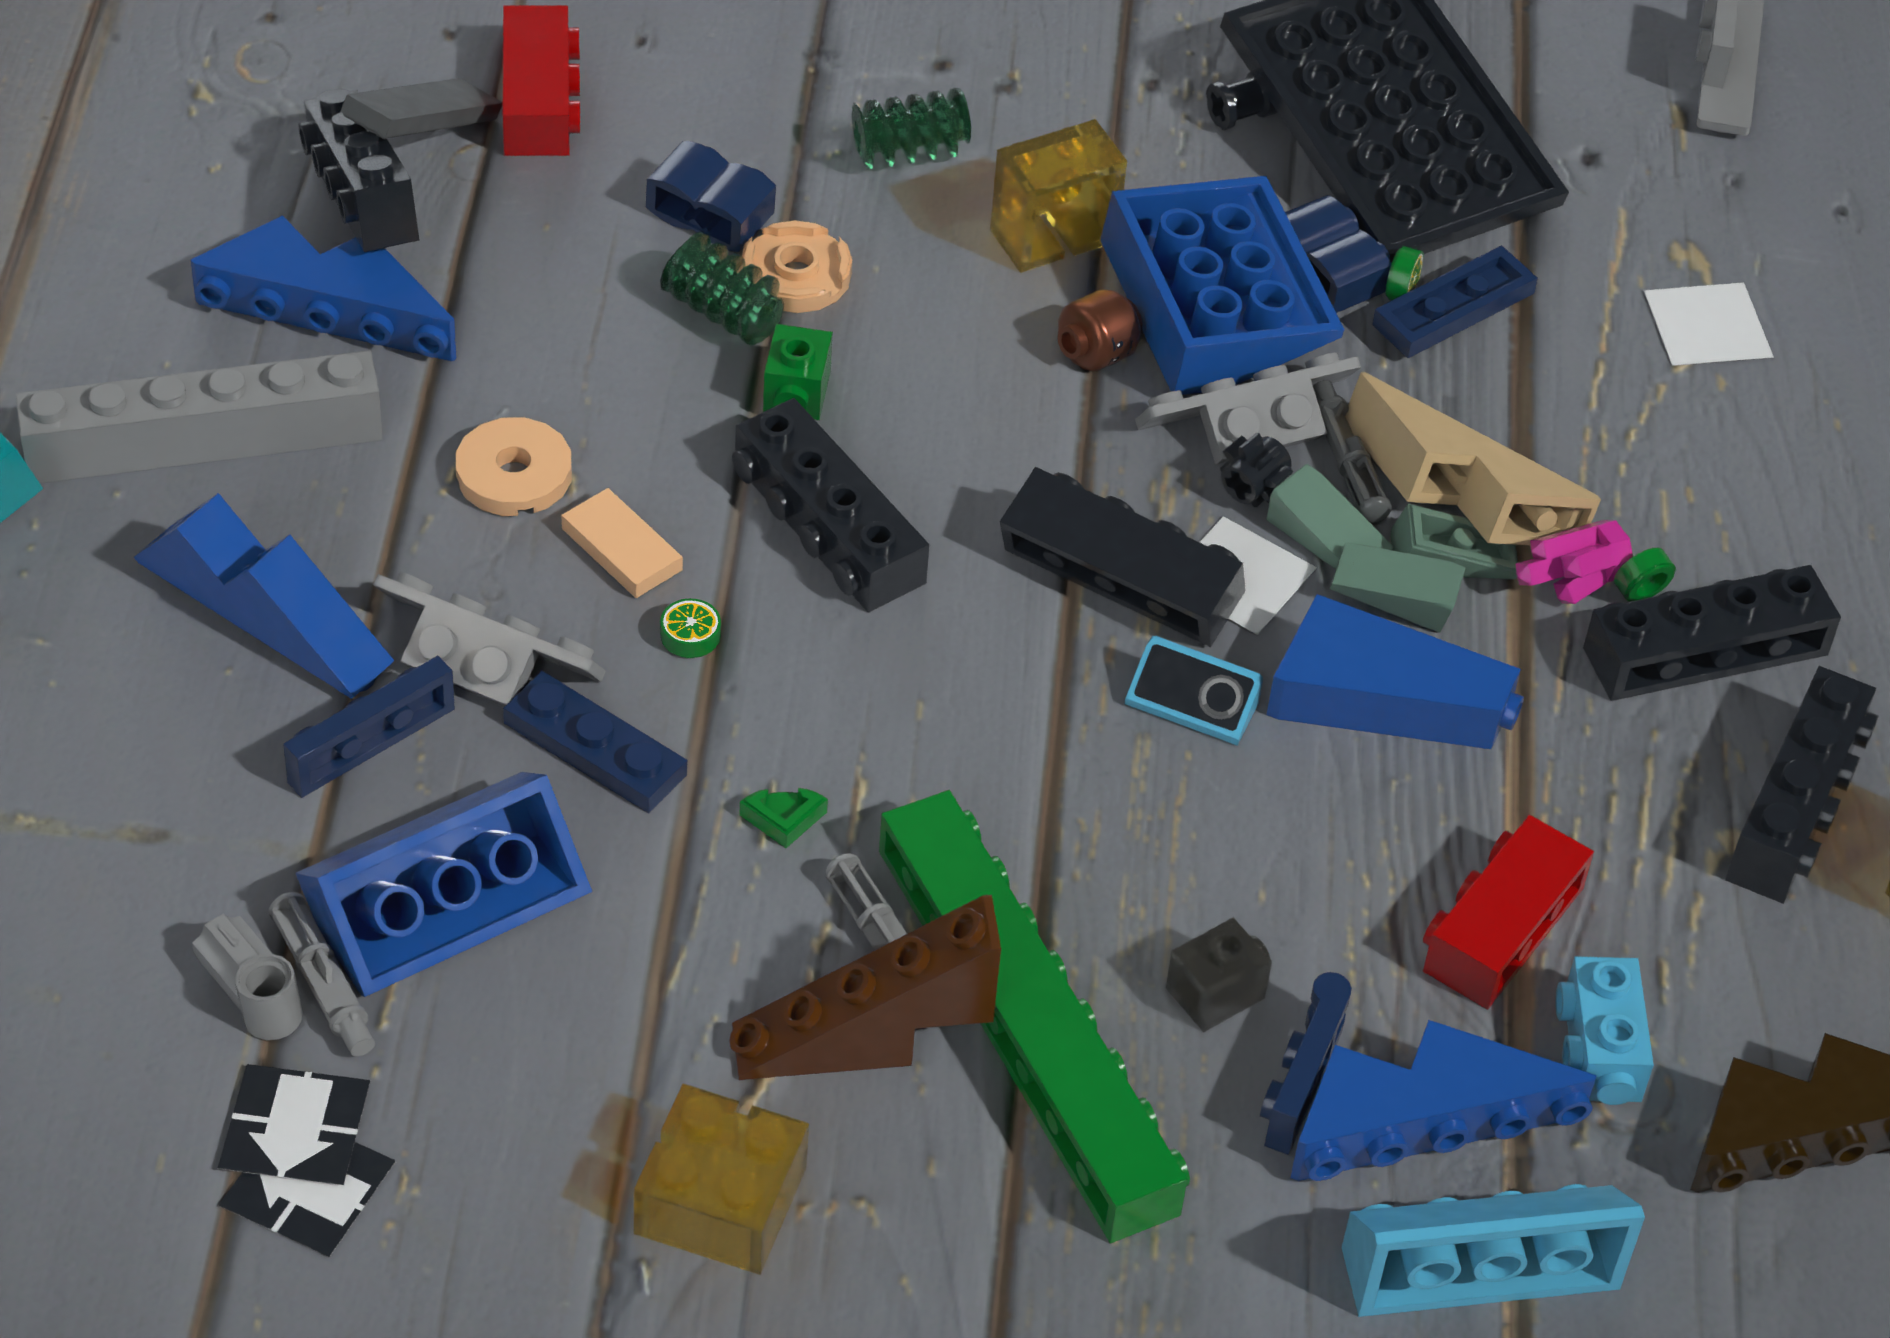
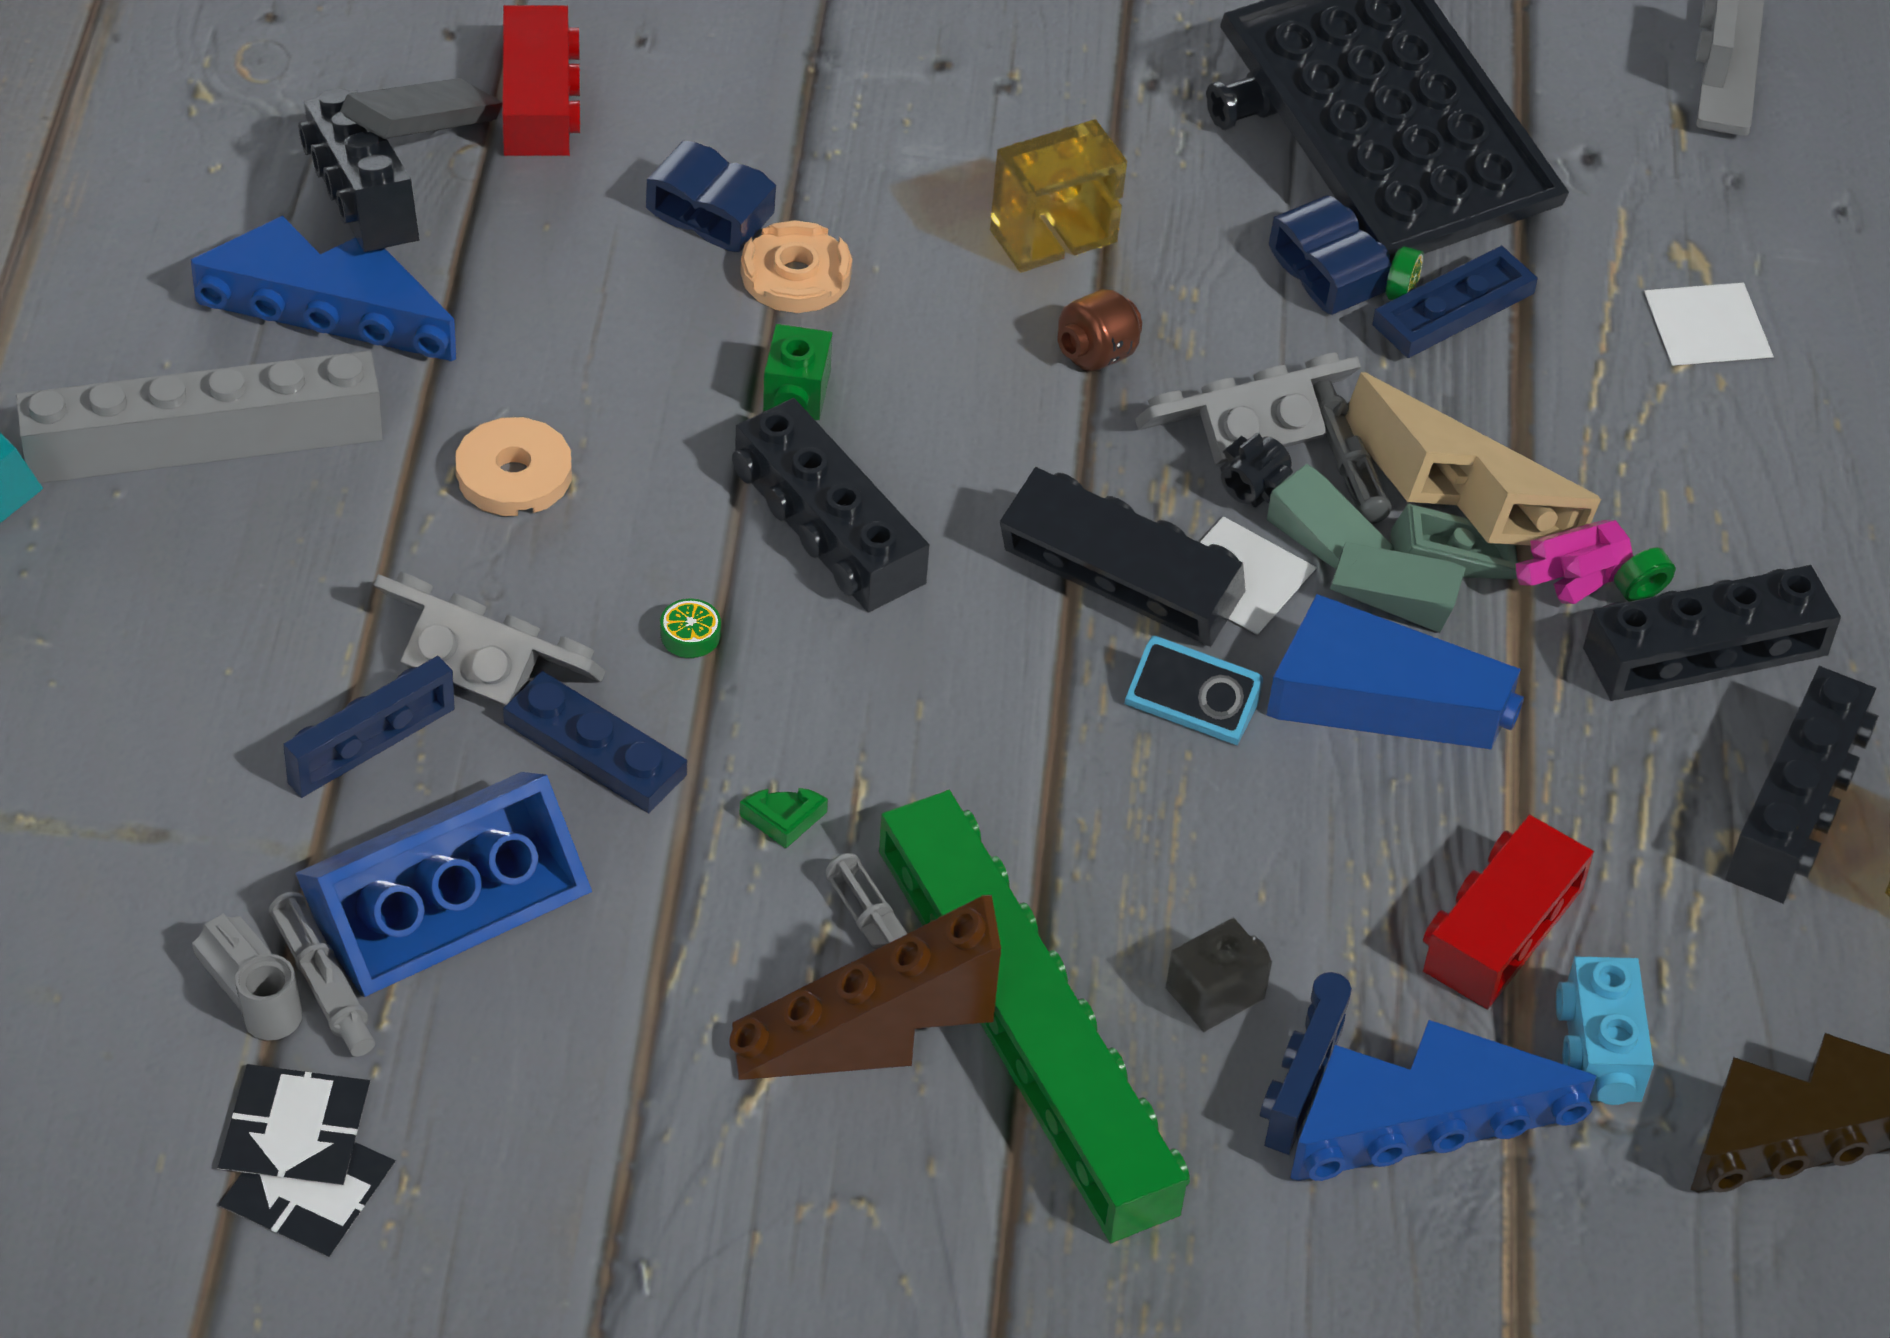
(268, 594): blue slope -> none
(622, 542): light nougat tile -> none
(720, 1179): clear yellow piece -> none
(724, 288): clear green piece -> none
(911, 126): clear green piece -> none
(1216, 279): blue slope -> none
(1490, 1248): medium azure slope -> none

